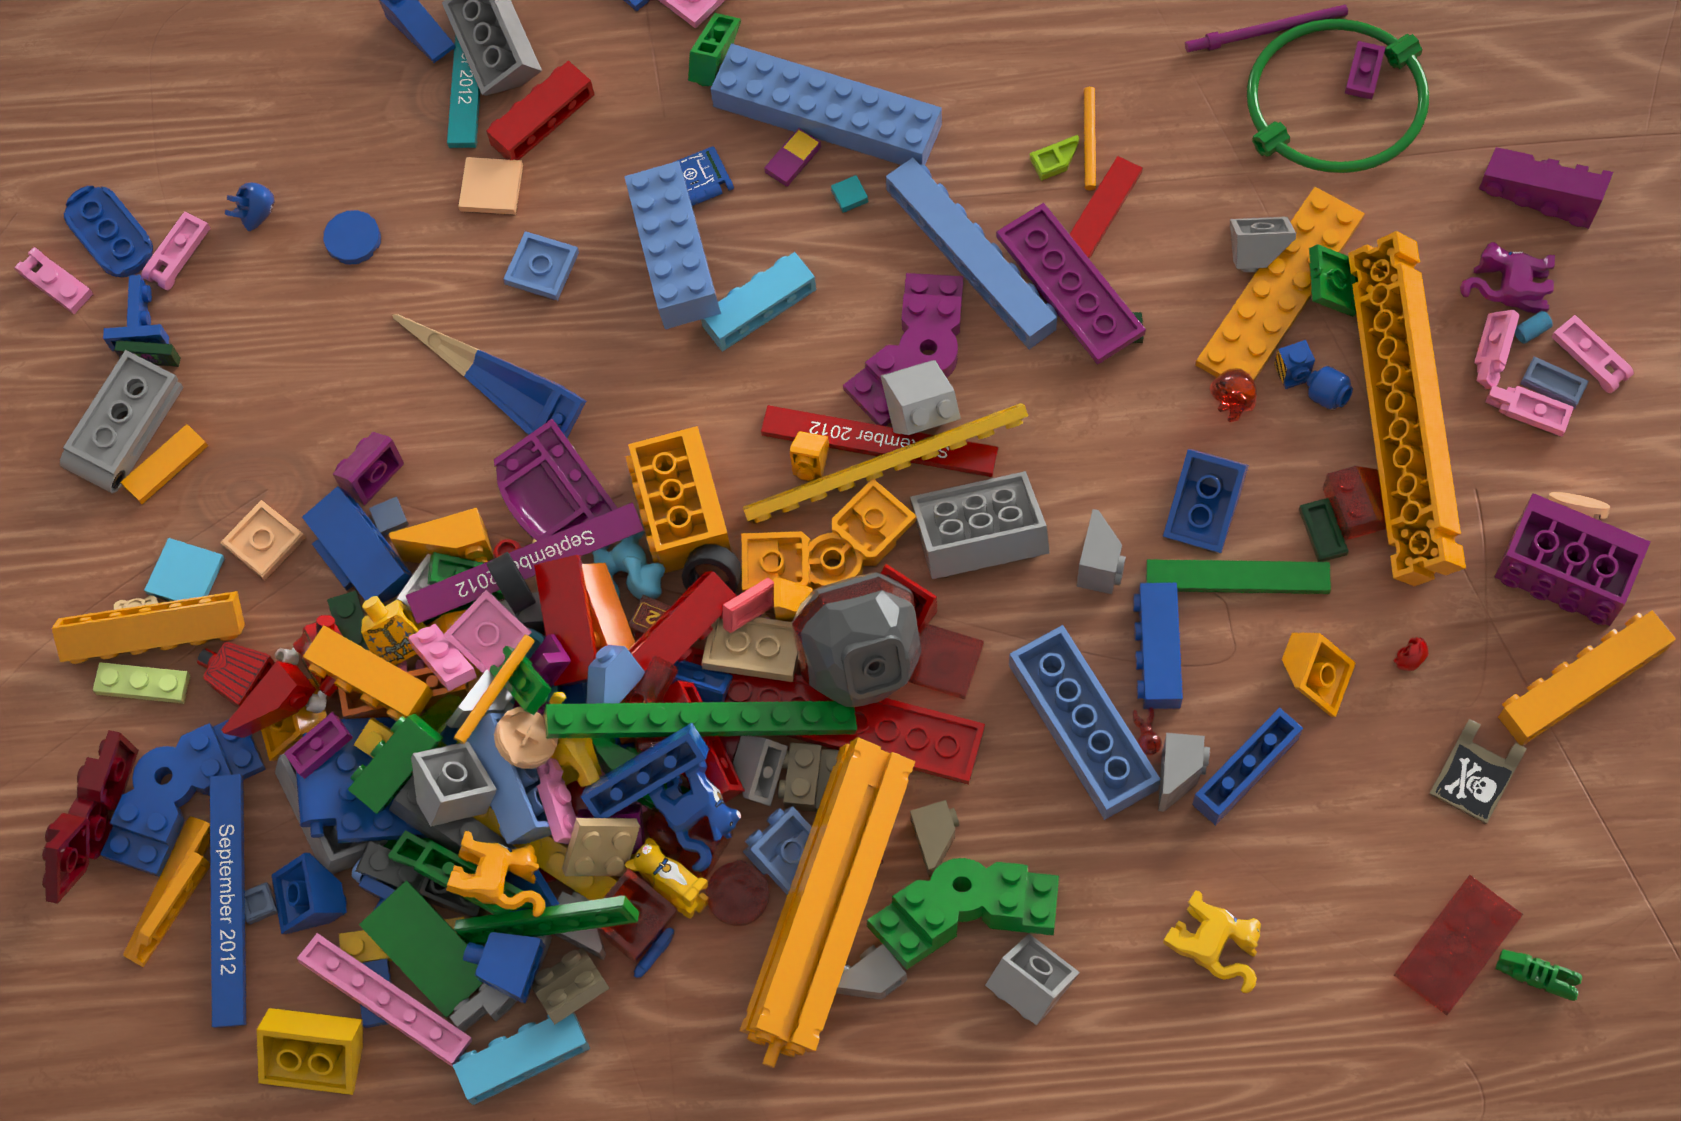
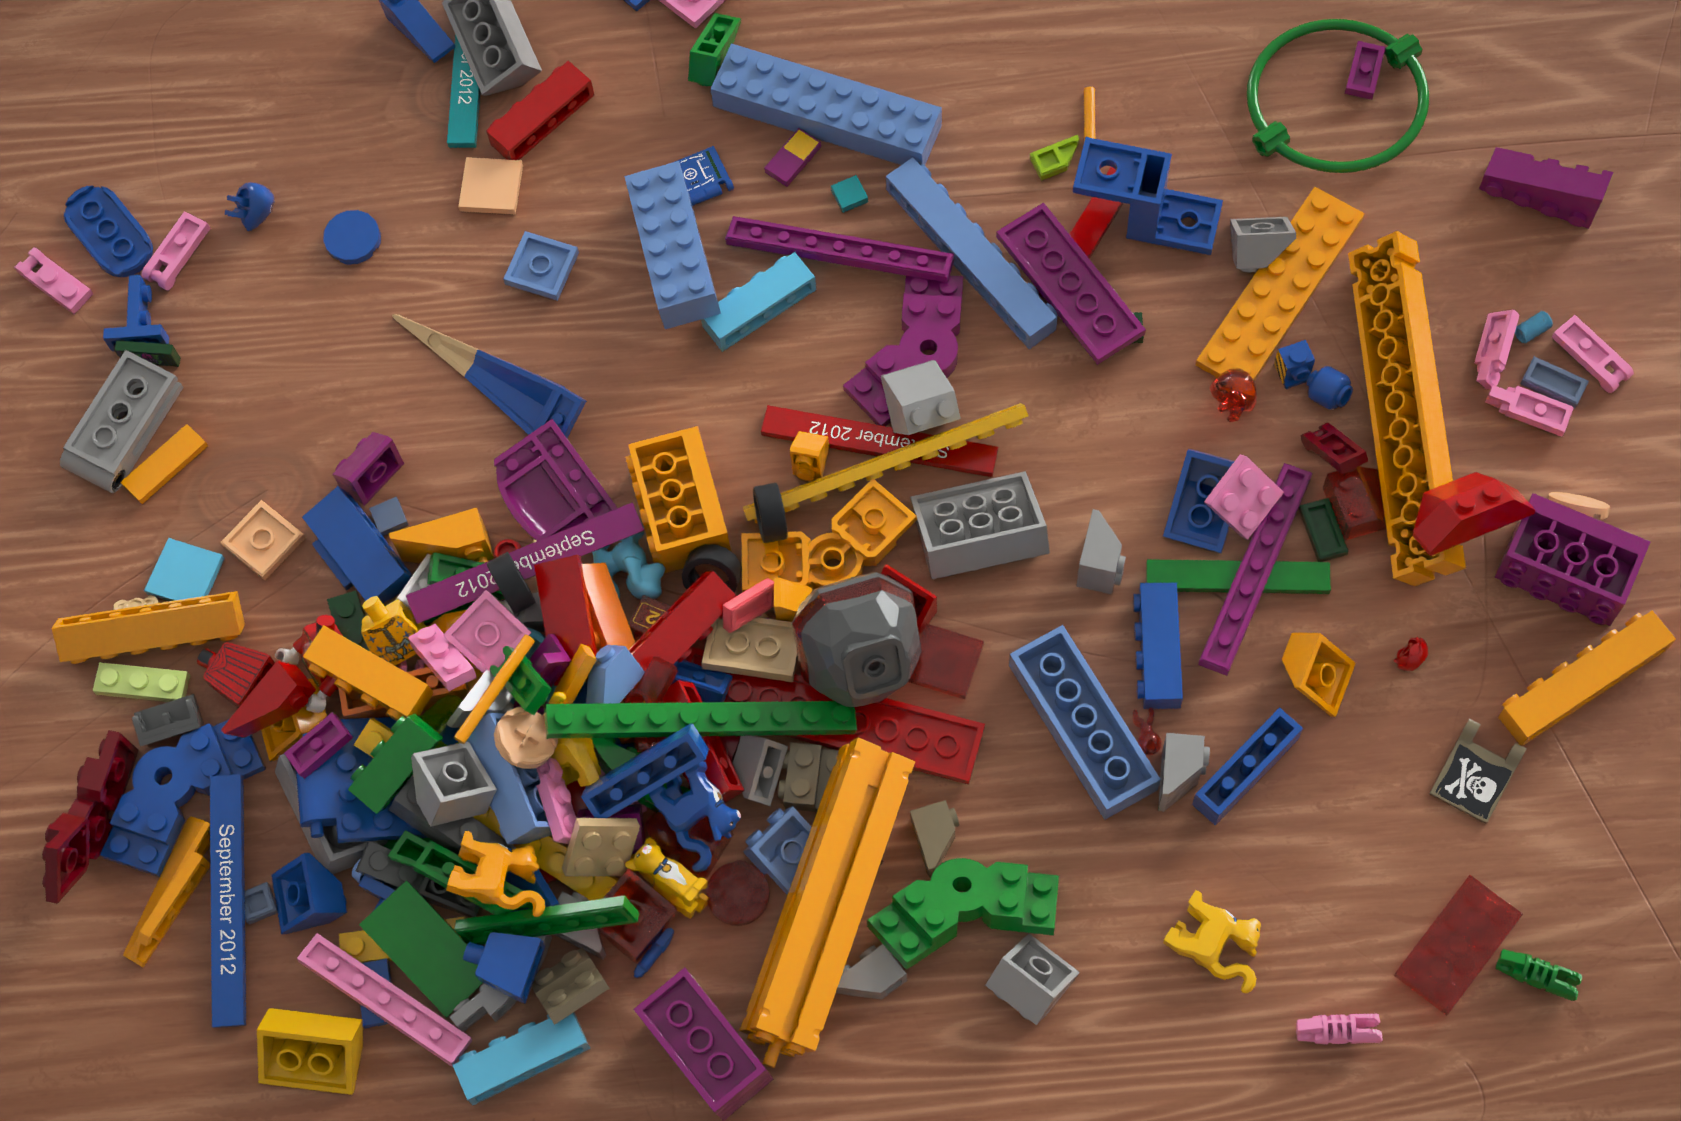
(167, 720): none -> dark grey hinge
(576, 673): none -> light orange tile
(703, 1044): none -> magenta brick
(770, 513): none -> black tyre
(840, 249): none -> magenta tile
(1142, 183): none -> blue bracket
(1215, 40): magenta bar -> none
(1243, 496): none -> bright pink plate
(1254, 572): none -> magenta tile
(1332, 280): green plate -> none
(1335, 448): none -> dark red plate
(1339, 1029): none -> bright pink hinge
(1466, 511): none -> red wedge
(1517, 279): magenta animal -> none

